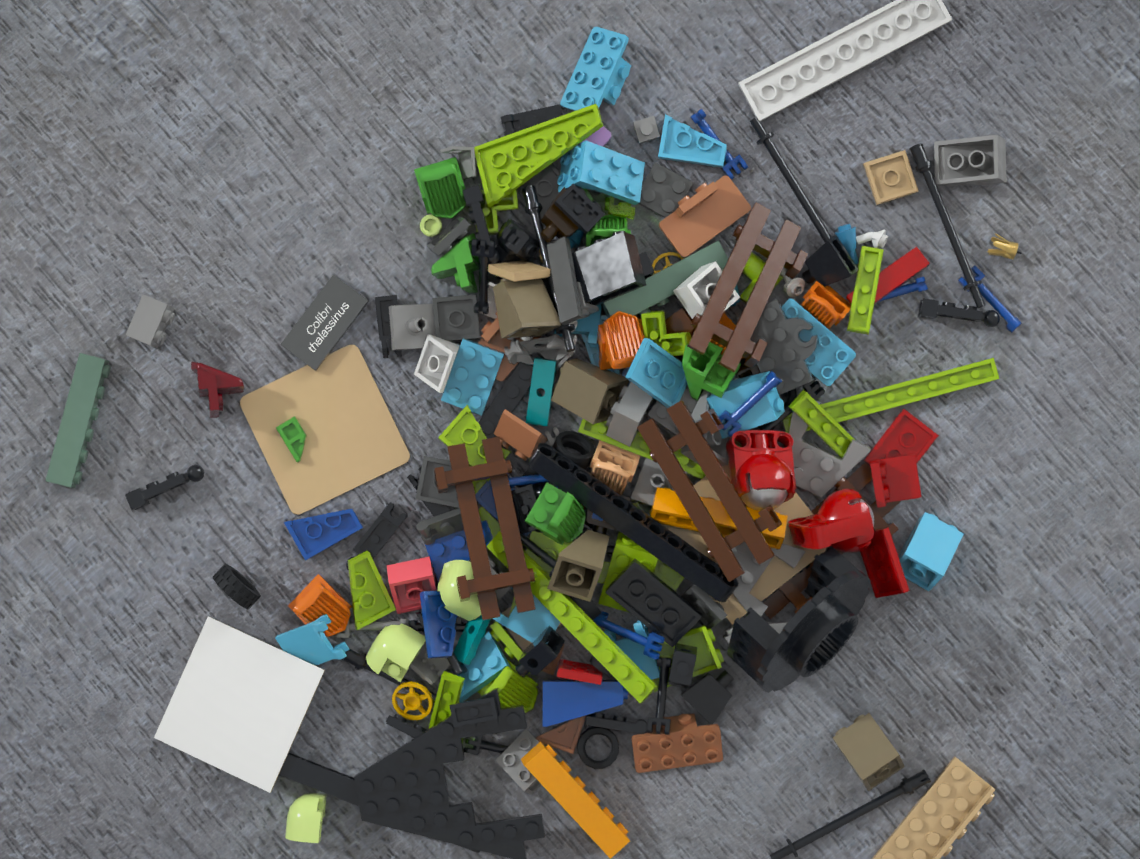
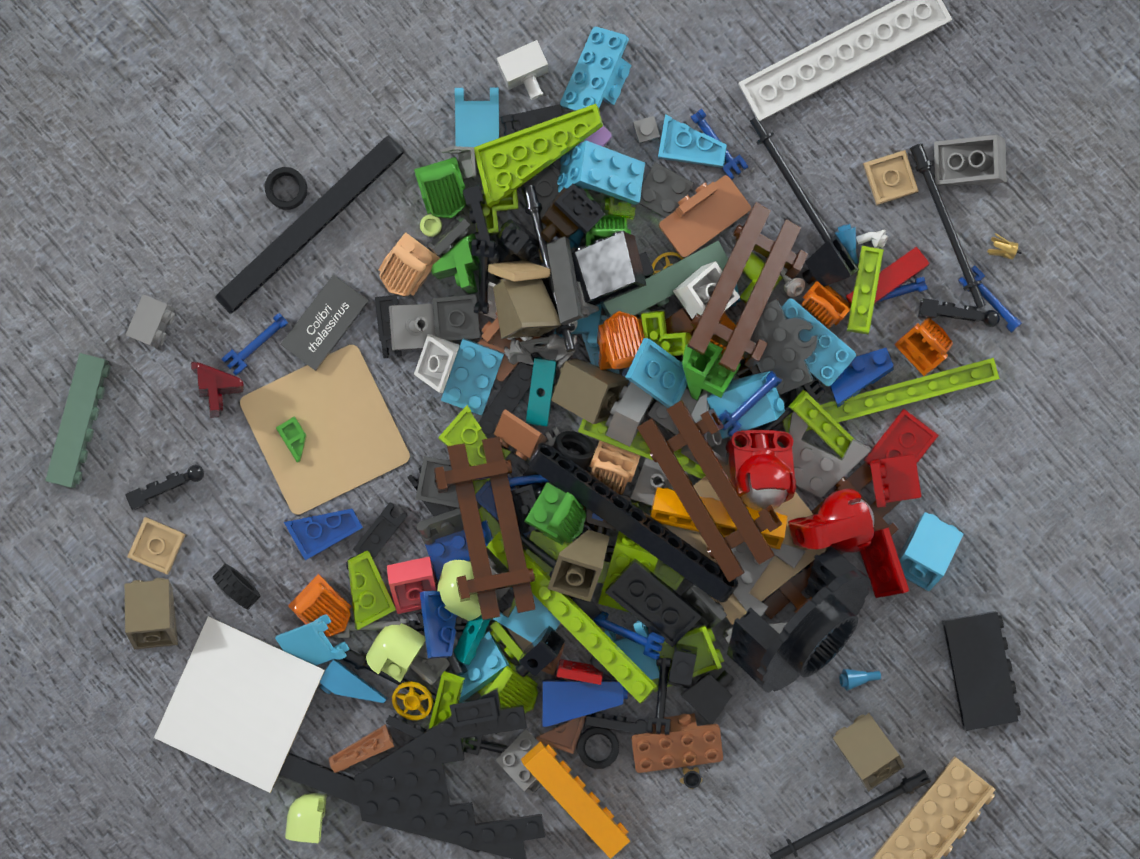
(150, 614): none -> dark tan slope
(156, 545): none -> tan tile
(280, 322): none -> blue hinge
(285, 171): none -> black tyre
(309, 224): none -> black beam
(344, 682): none -> dark azure slope
(368, 746): none -> nougat wing
(406, 266): none -> light nougat piece
(476, 120): none -> medium azure flag
(524, 67): none -> white brick
(691, 777): none -> black piece
(852, 678): none -> dark azure cone
(860, 373): none -> blue wing
(925, 345): none -> orange piece
(981, 670): none -> black brick

